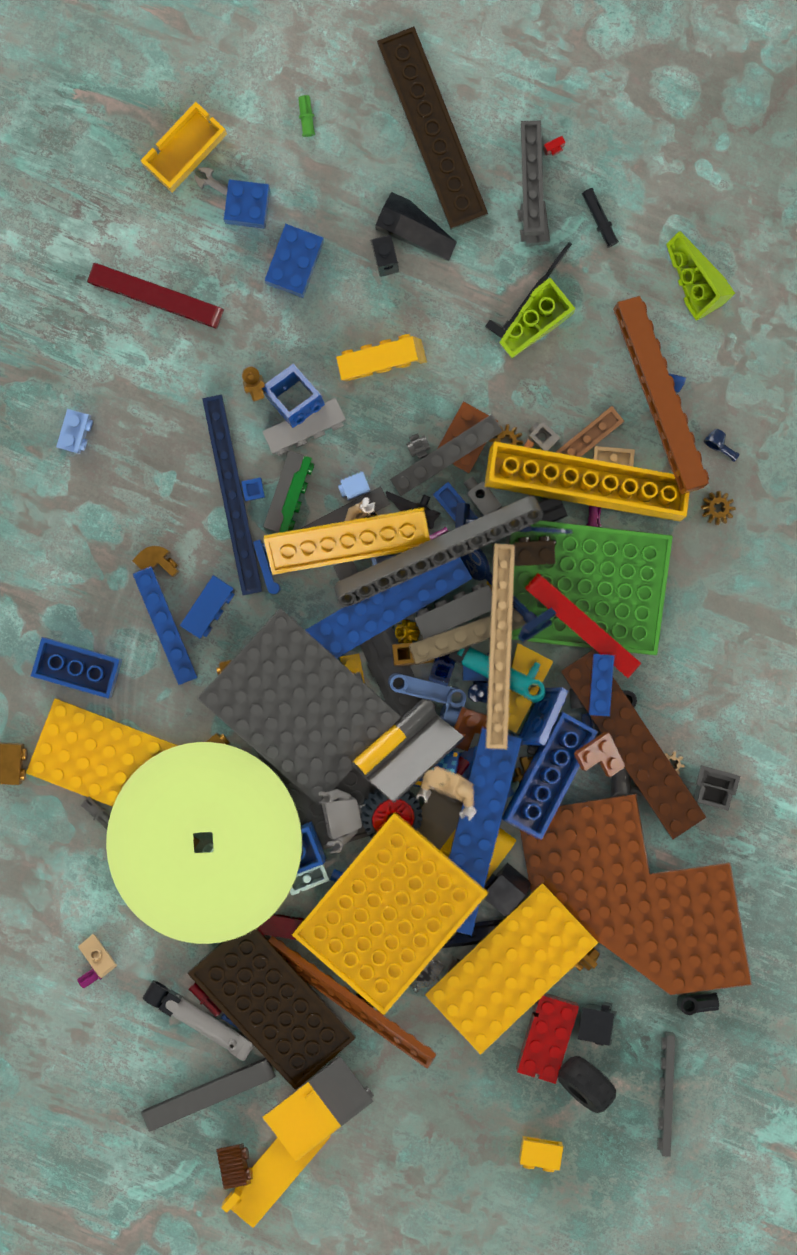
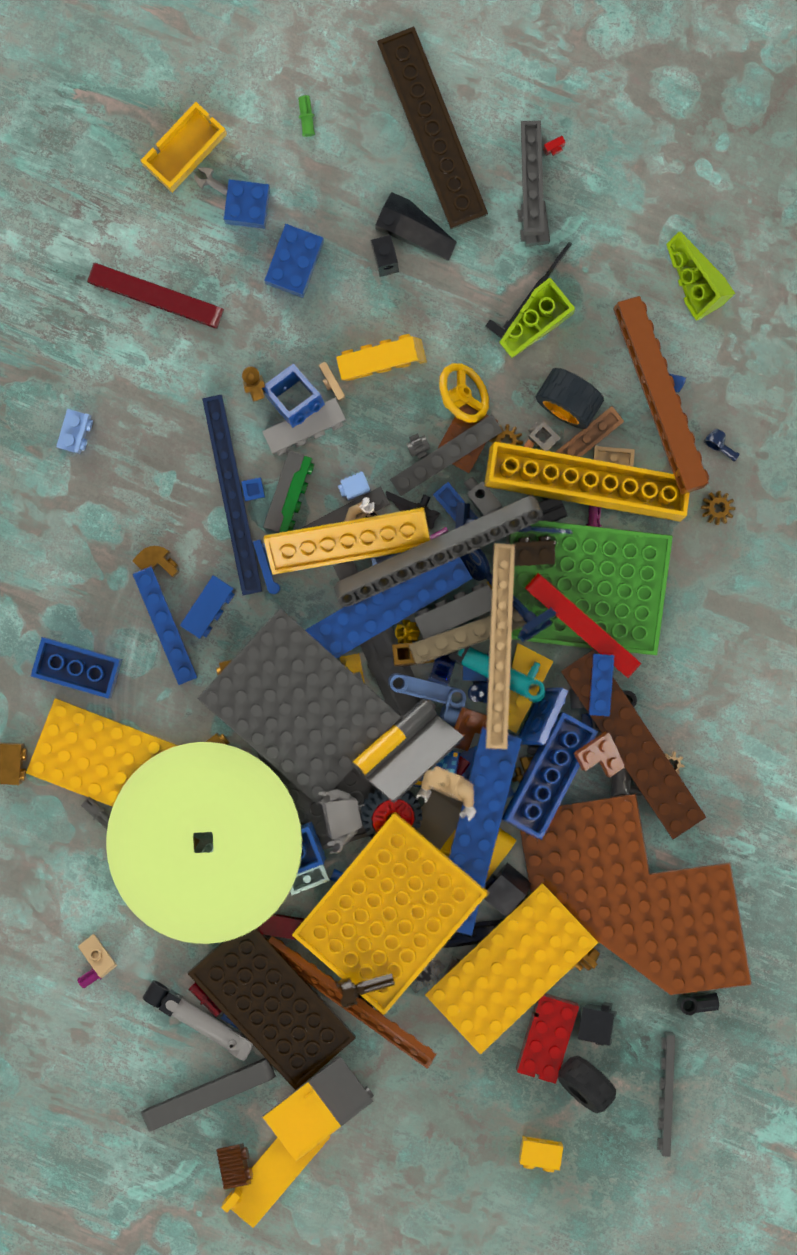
(330, 382): none -> tan plate
(352, 990): none -> dark brown piece
(462, 393): none -> yellow piece
(569, 398): none -> black wheel
(600, 218): black pin -> none
(715, 787): dark grey plate -> none

